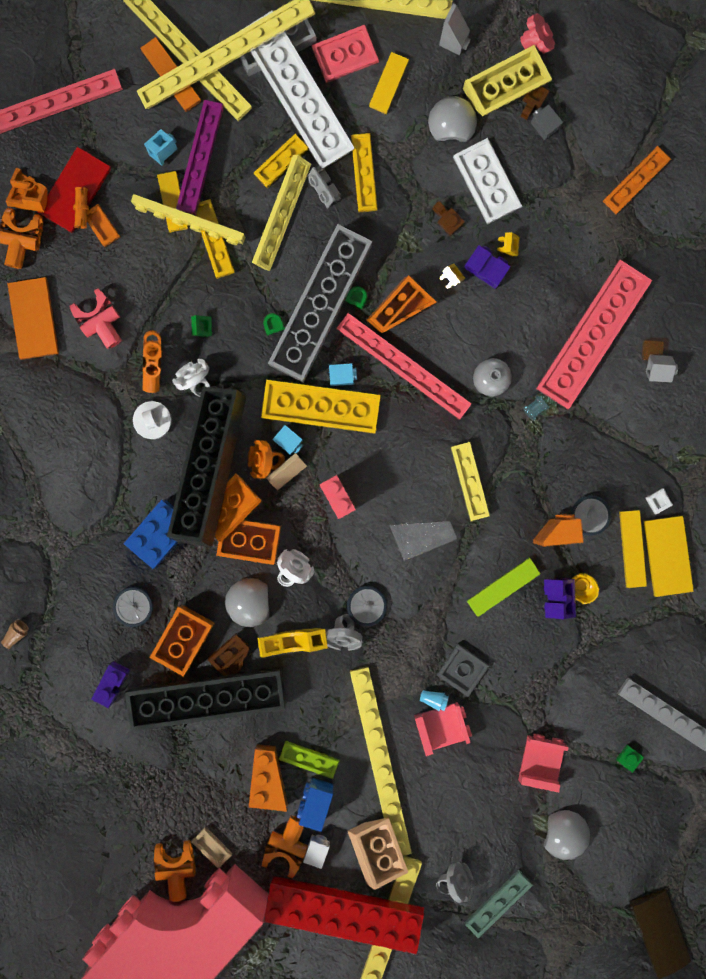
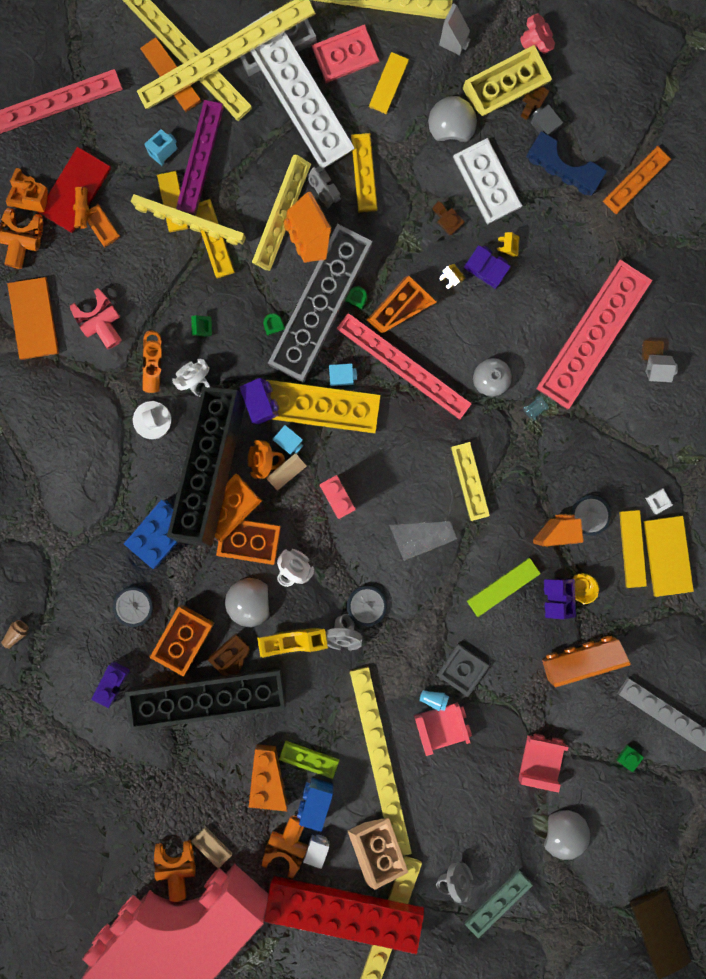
(258, 401): none -> dark purple brick
(280, 160): yellow tile -> none
(308, 229): none -> orange slope
(545, 154): none -> dark blue arch
(585, 661): none -> orange slope

